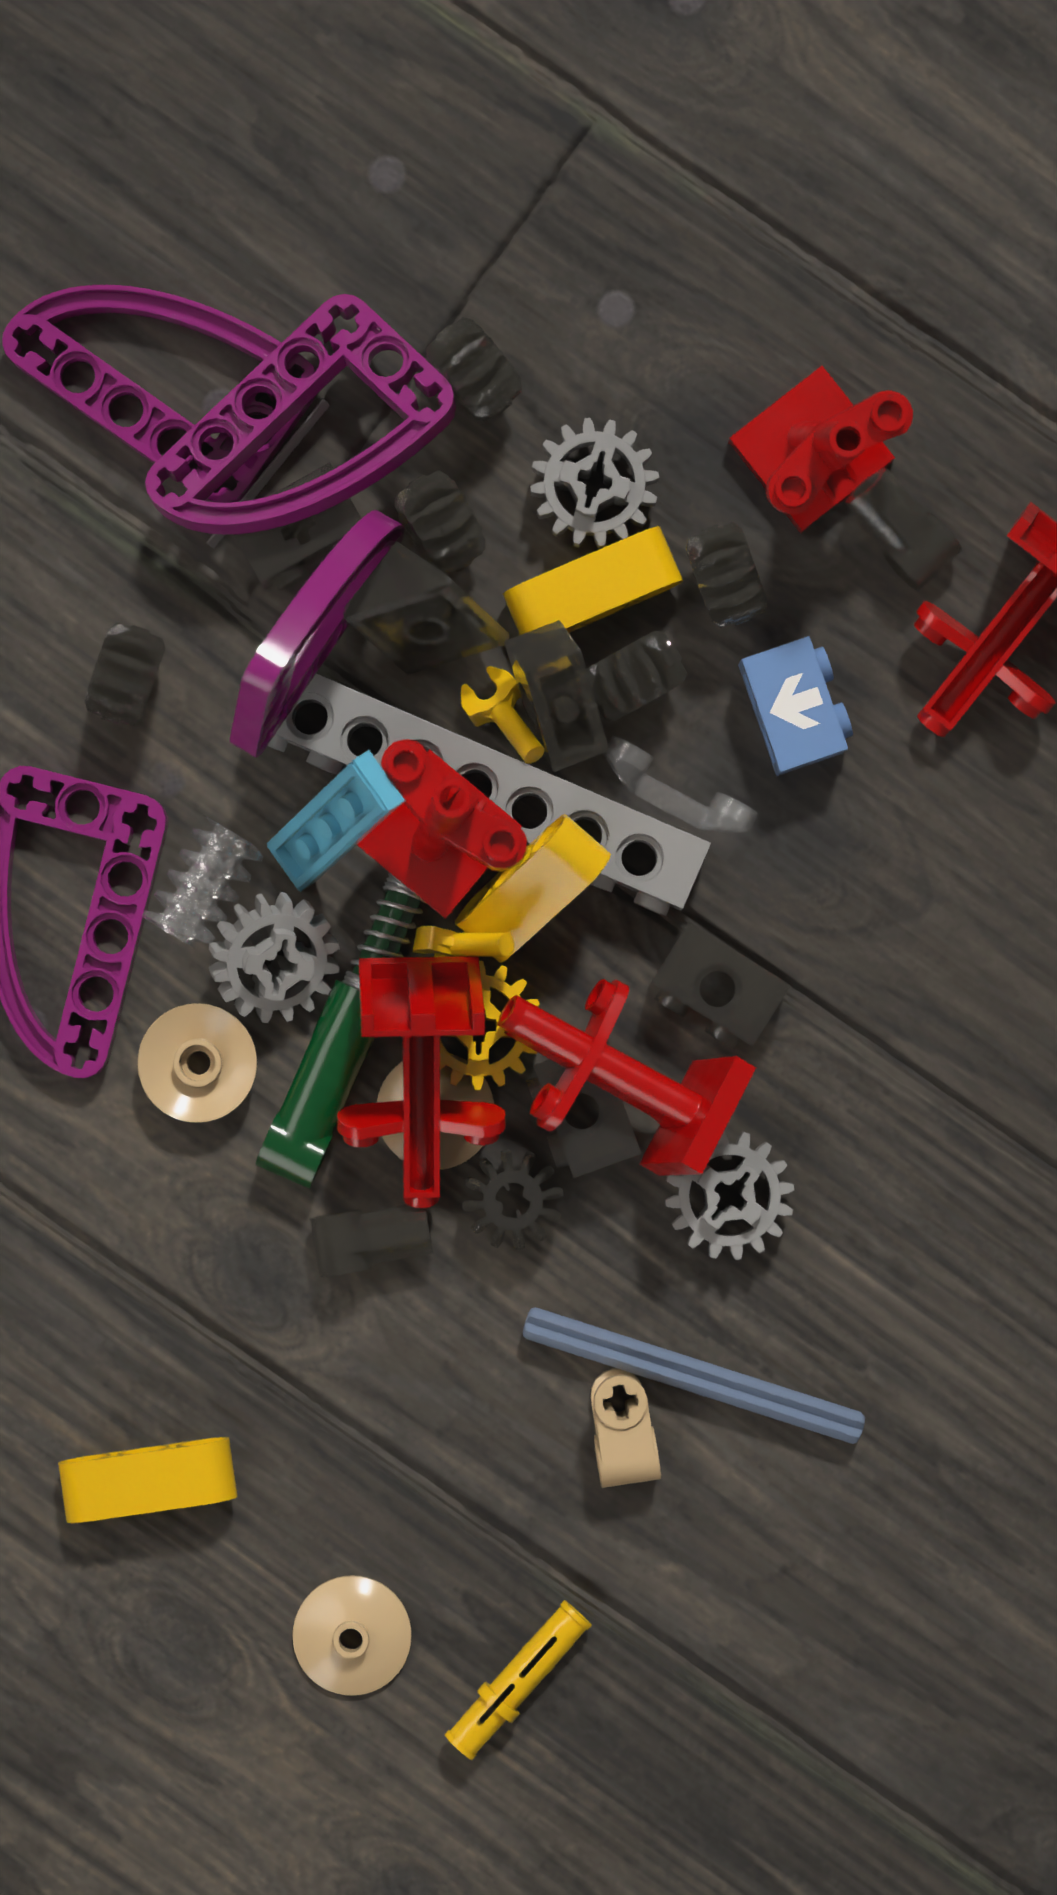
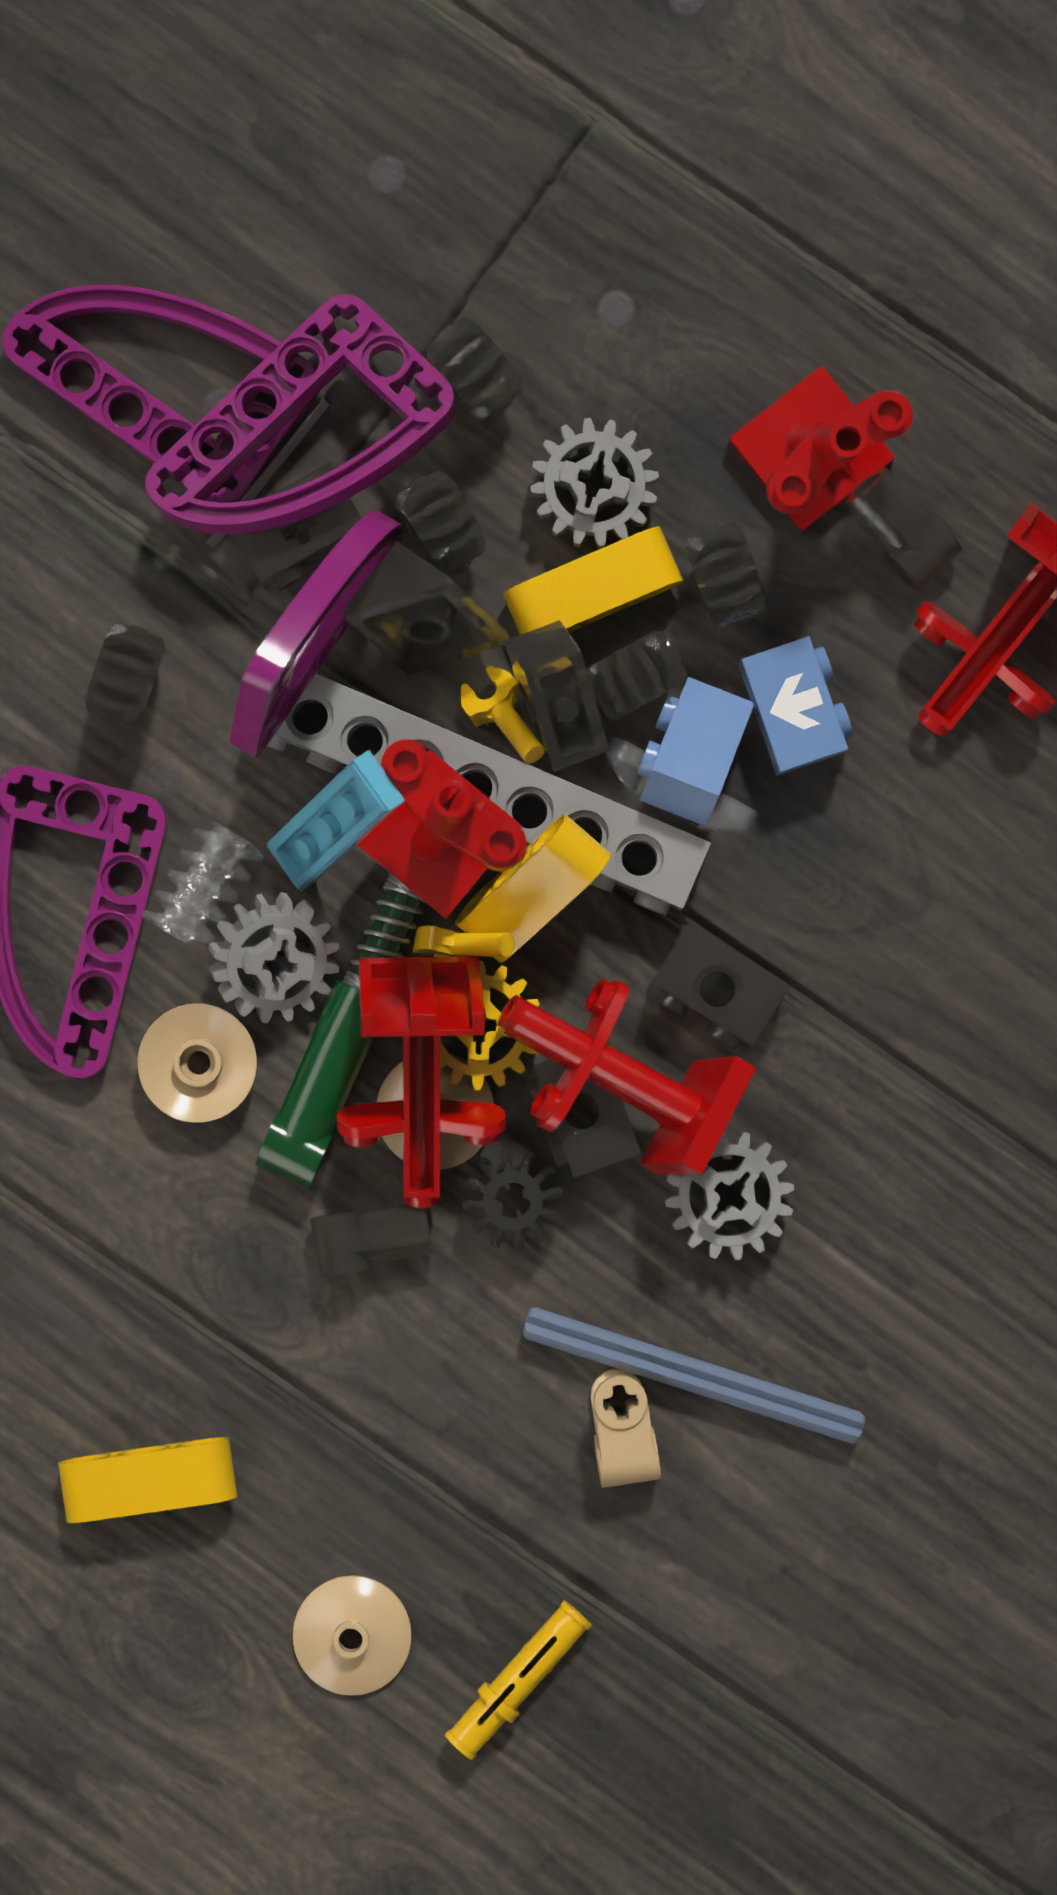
(696, 750): none -> medium blue brick

